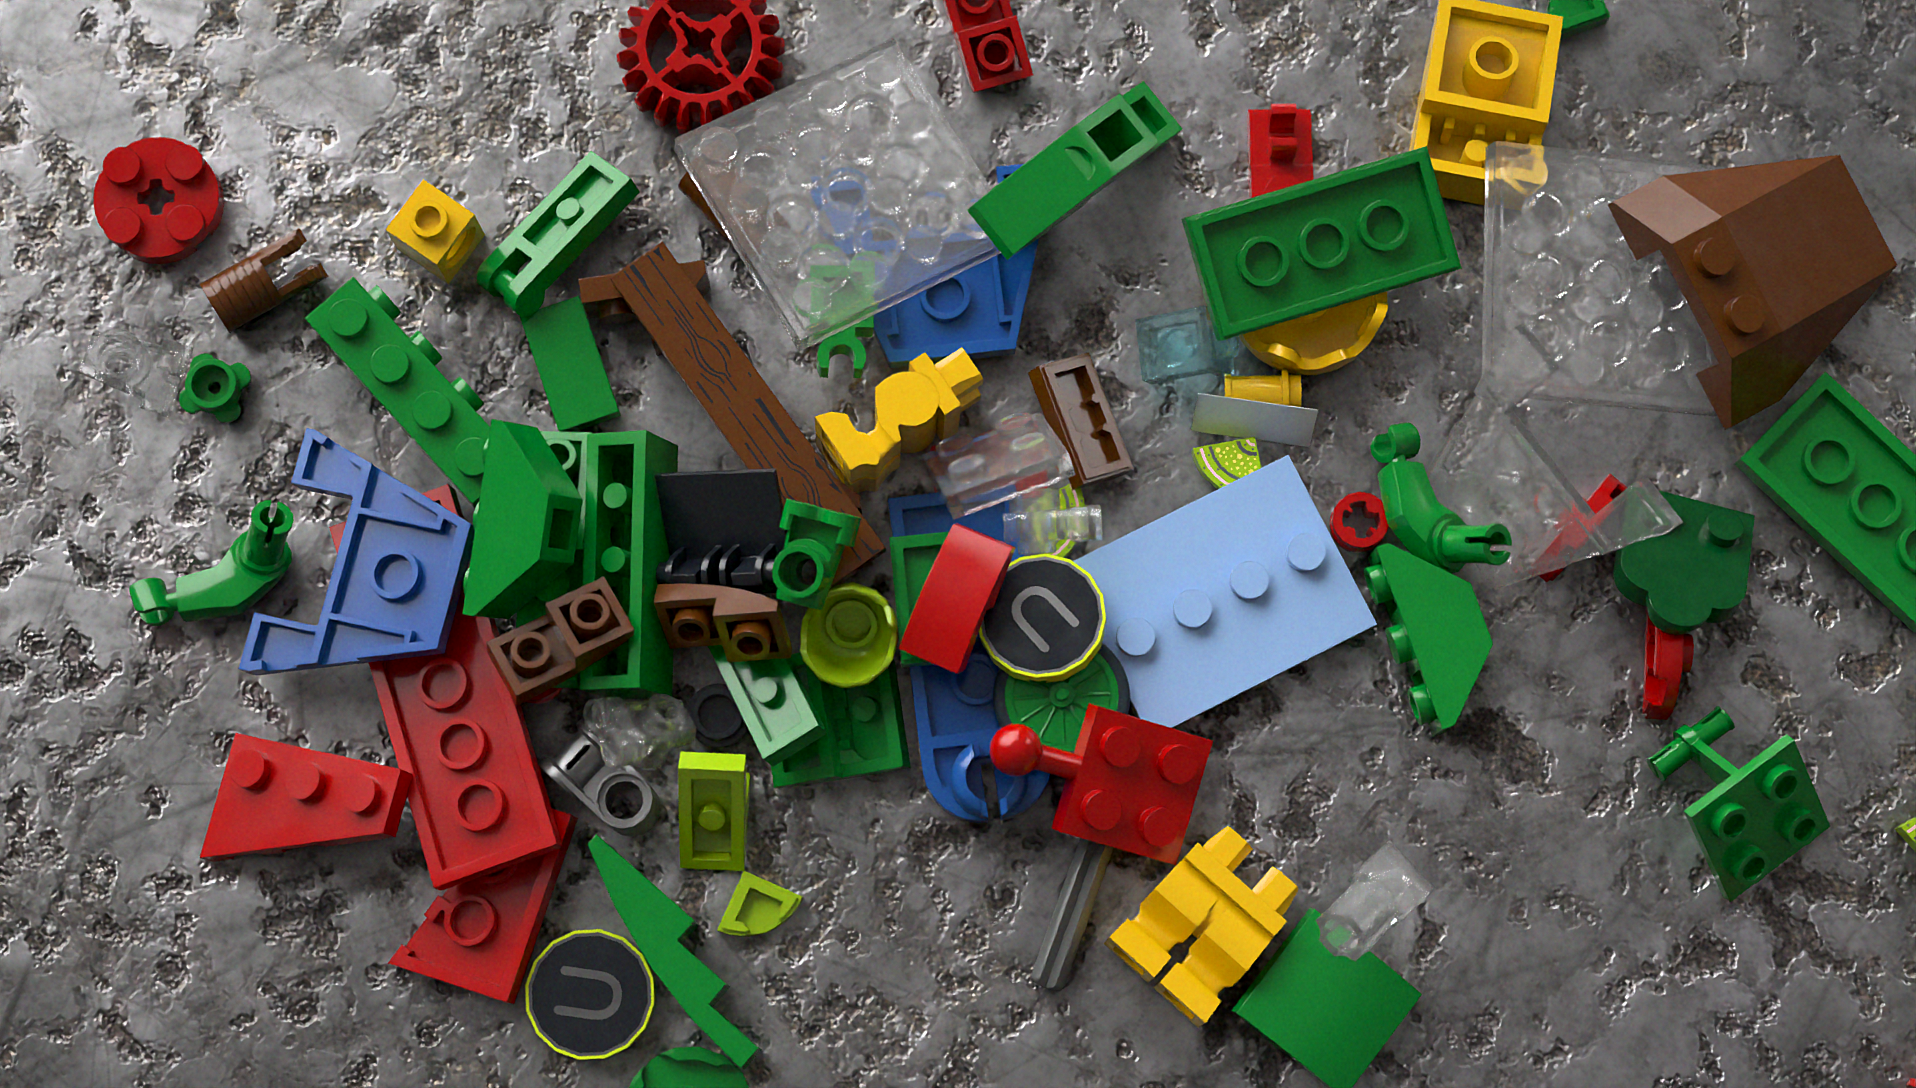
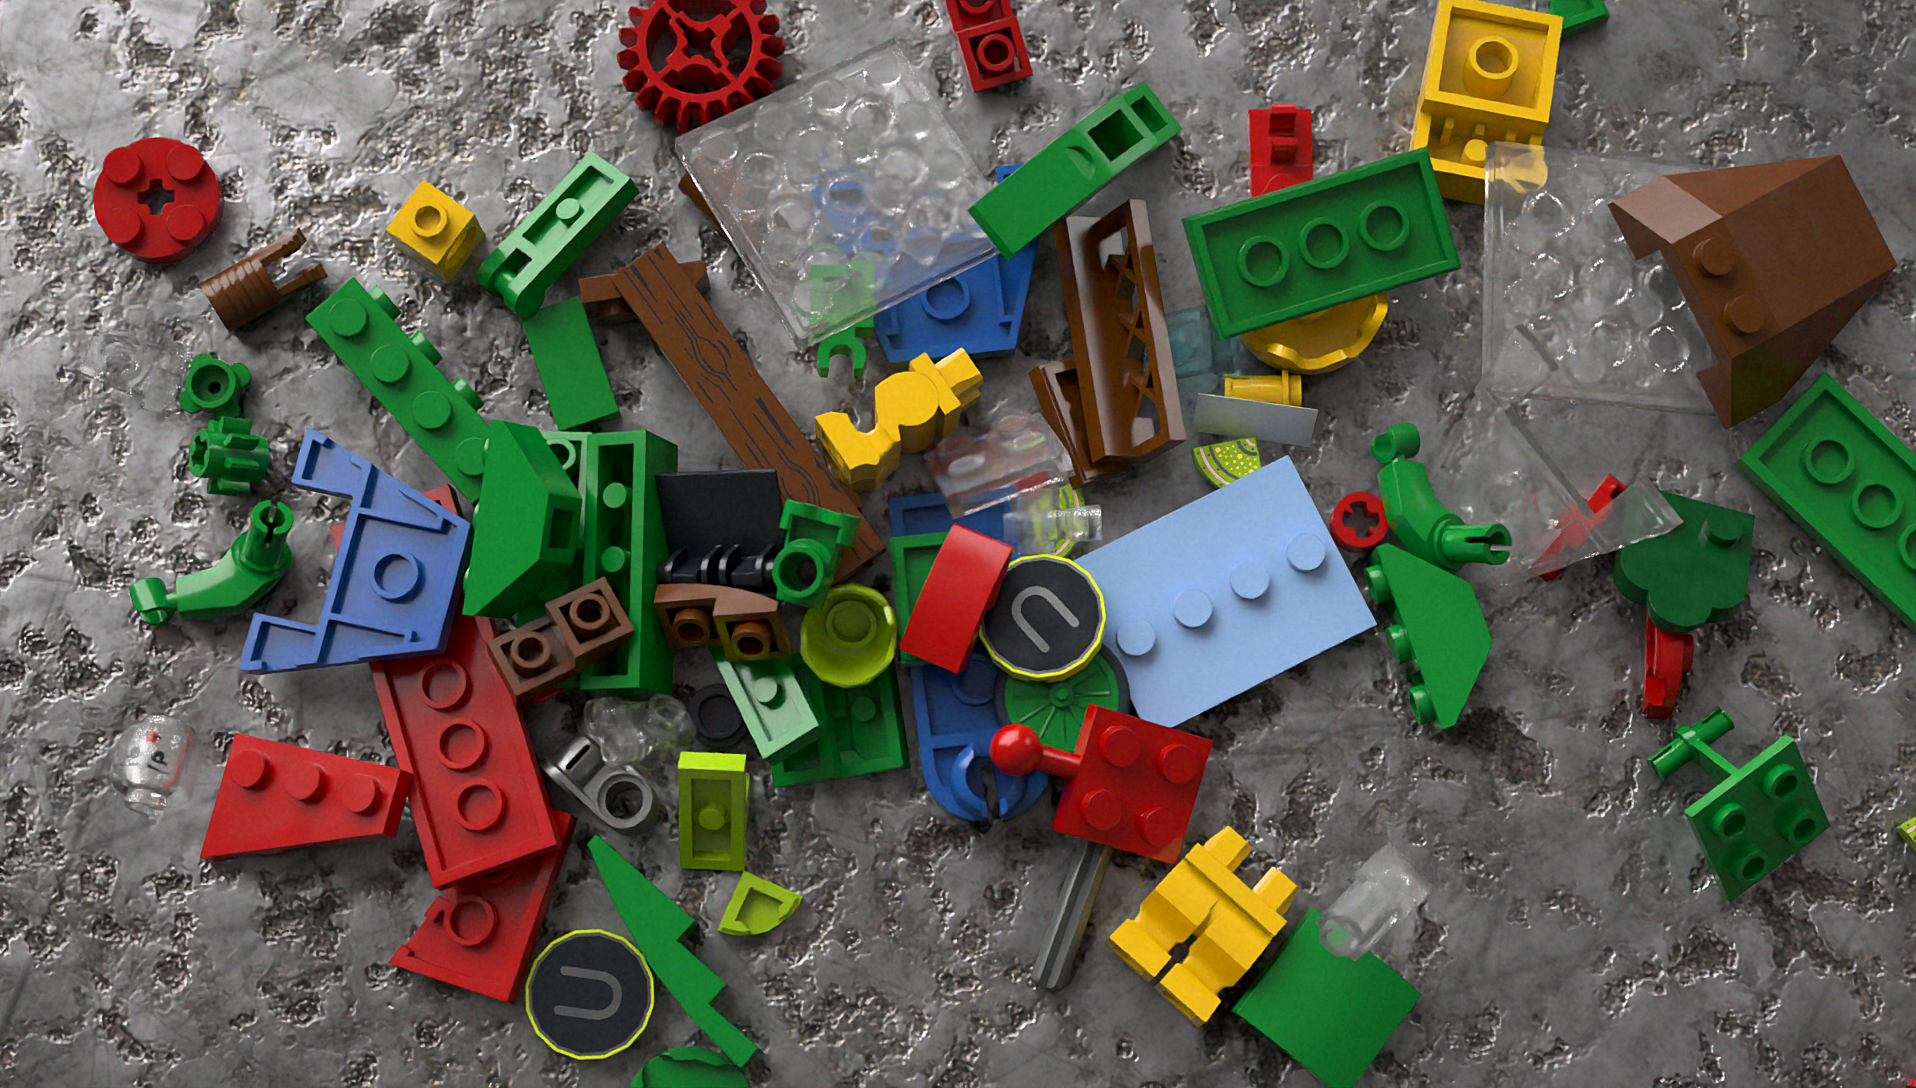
(157, 764): none -> clear head
(228, 456): none -> green gear
(1112, 339): none -> reddish brown fence

